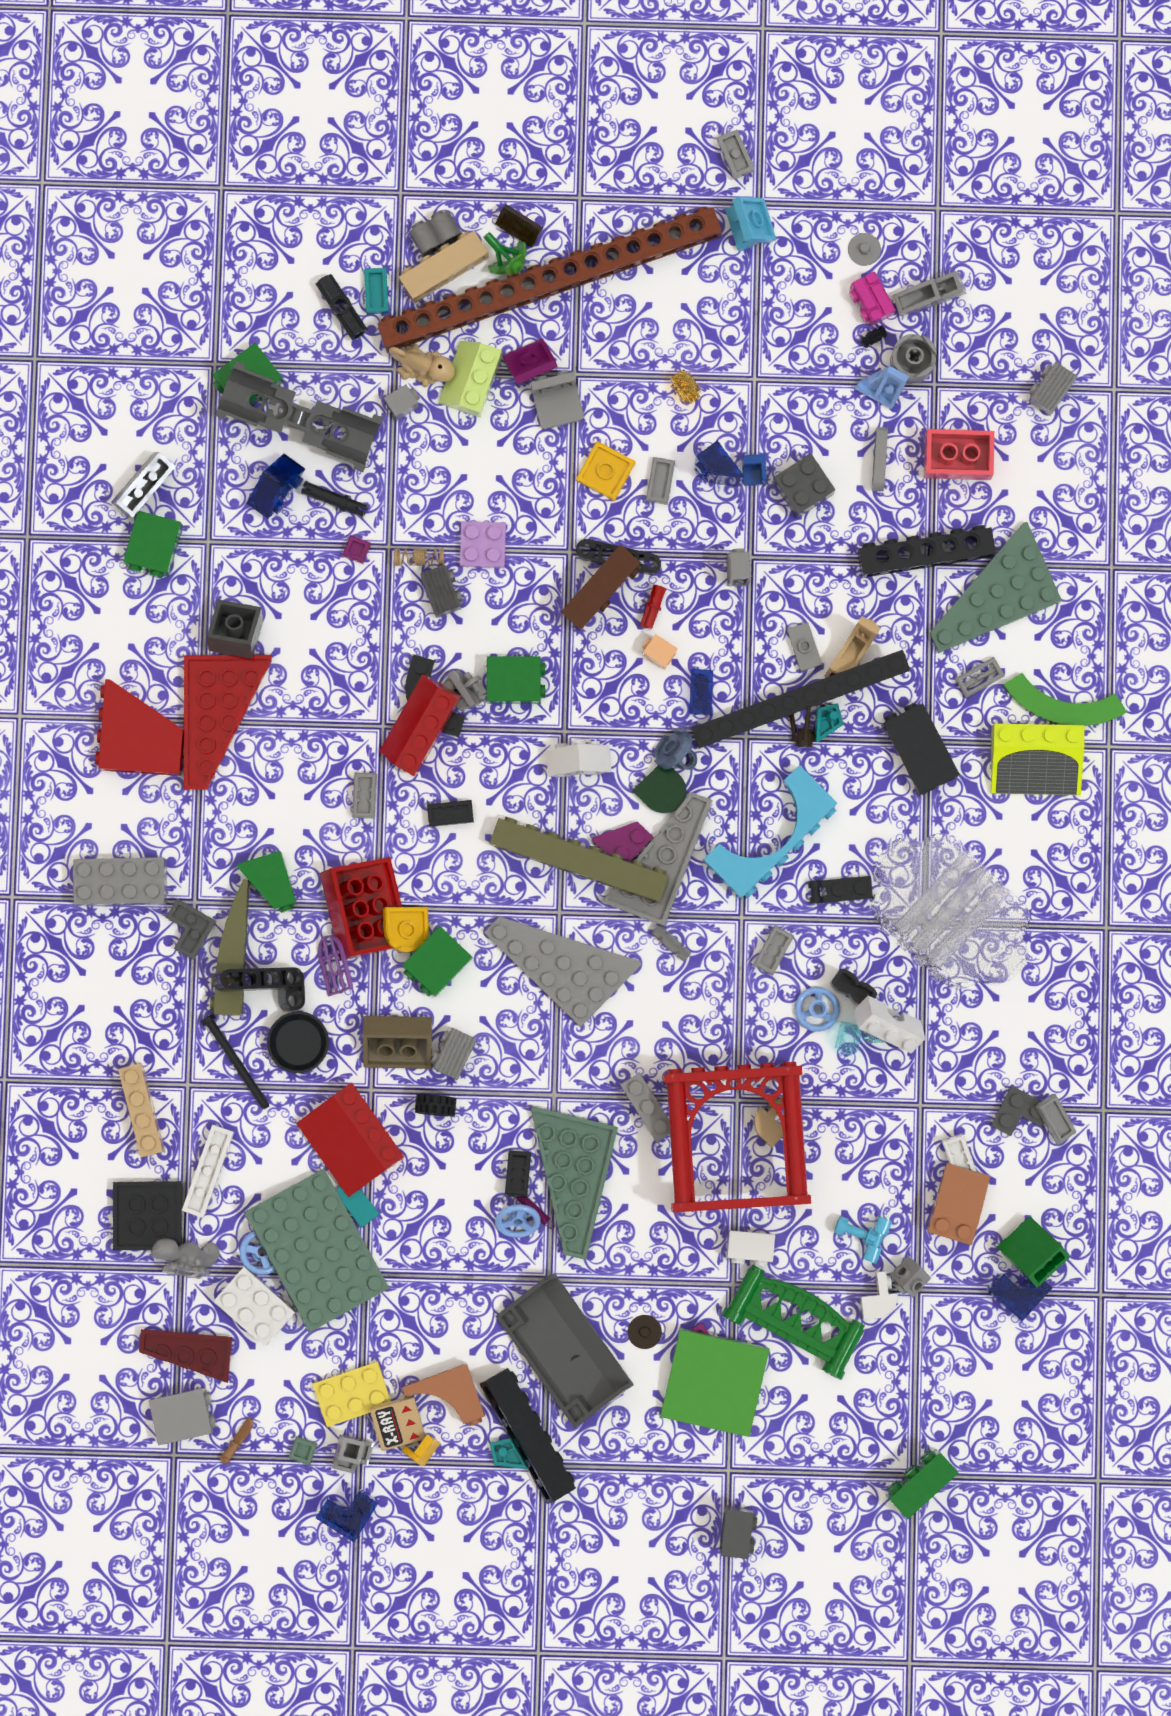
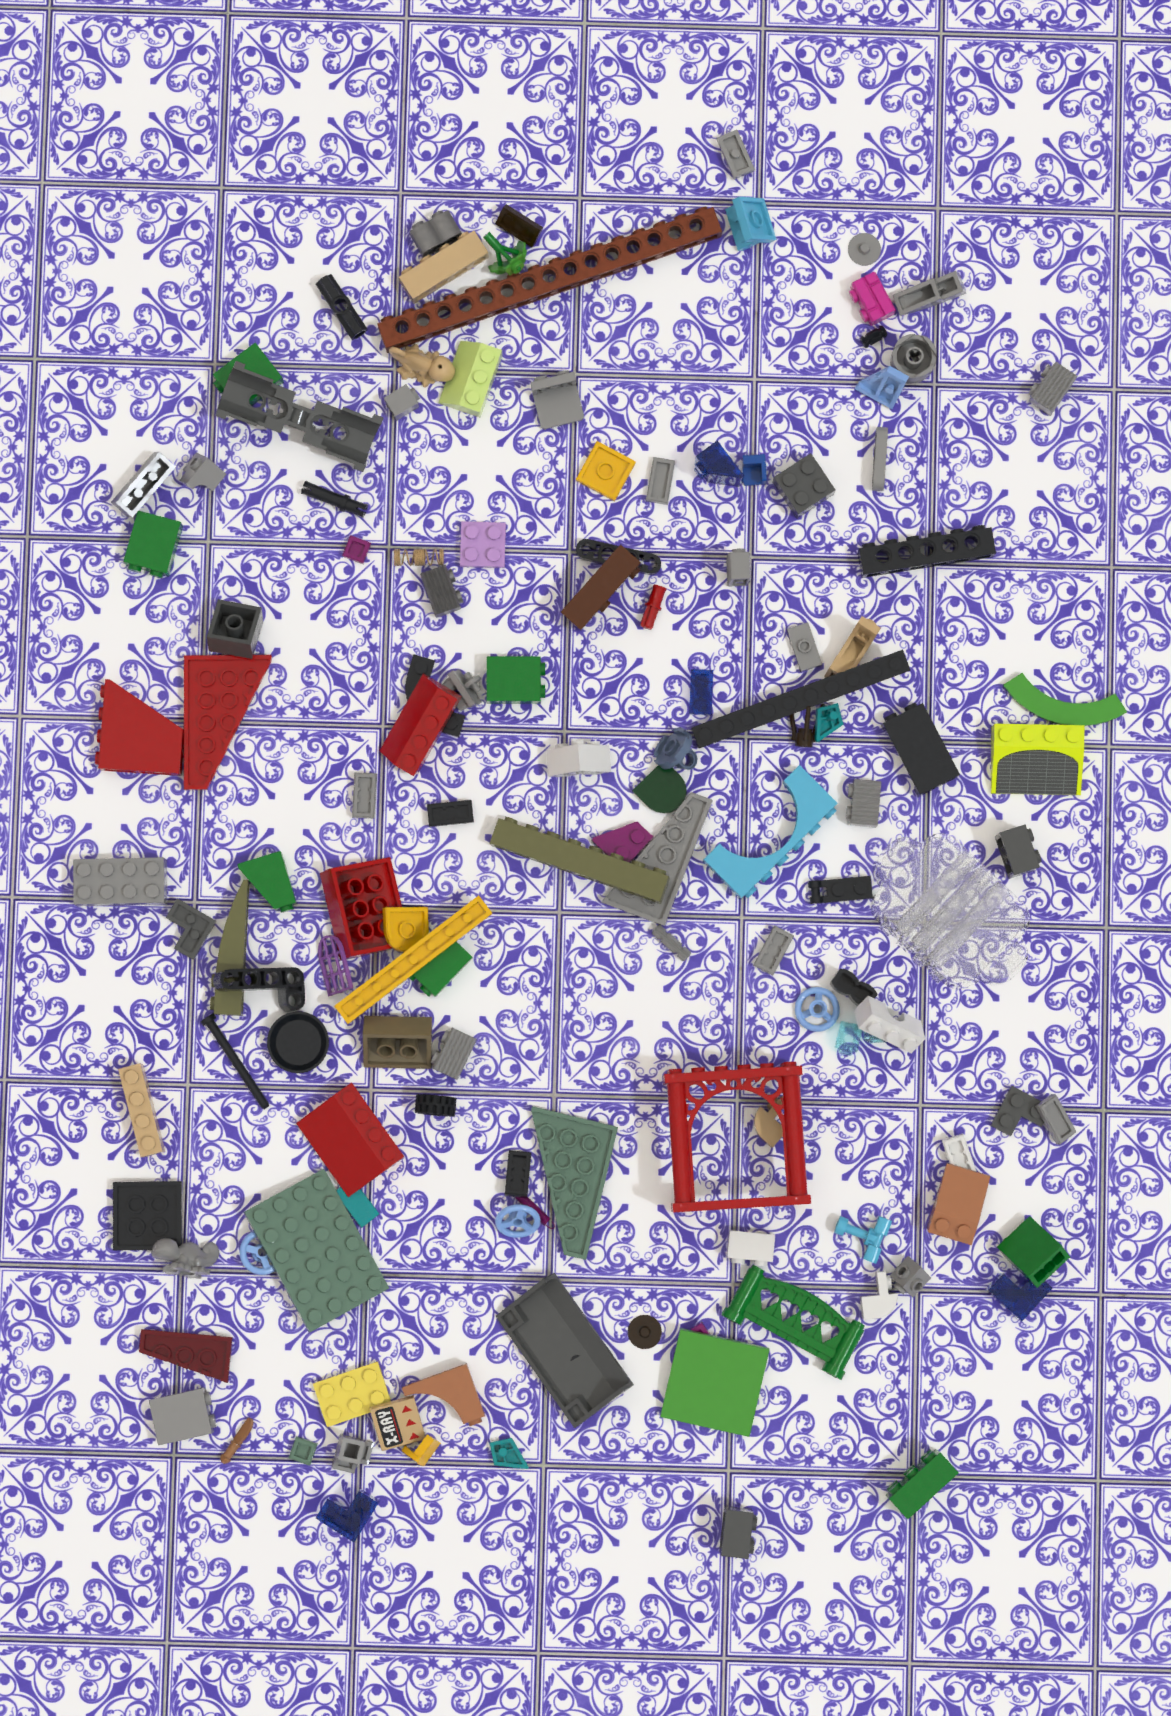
(202, 472): none -> light grey brick
(208, 1171): white plate -> none
(255, 1306): white brick -> none
(275, 485): clear blue brick -> none
(376, 291): teal tile -> none
(413, 959): none -> yellow plate
(528, 1436): black brick -> none
(530, 361): magenta plate -> none
(568, 971): light grey wing -> none
(647, 1107): light grey brick -> none
(659, 651): light nougat brick -> none
(686, 387): clear yellow brick -> none
(864, 803): none -> light grey brick
(959, 454): coral brick -> none
(962, 686): light grey tile -> none
(1004, 592): sand green wing -> none
(1017, 851): none -> dark grey brick

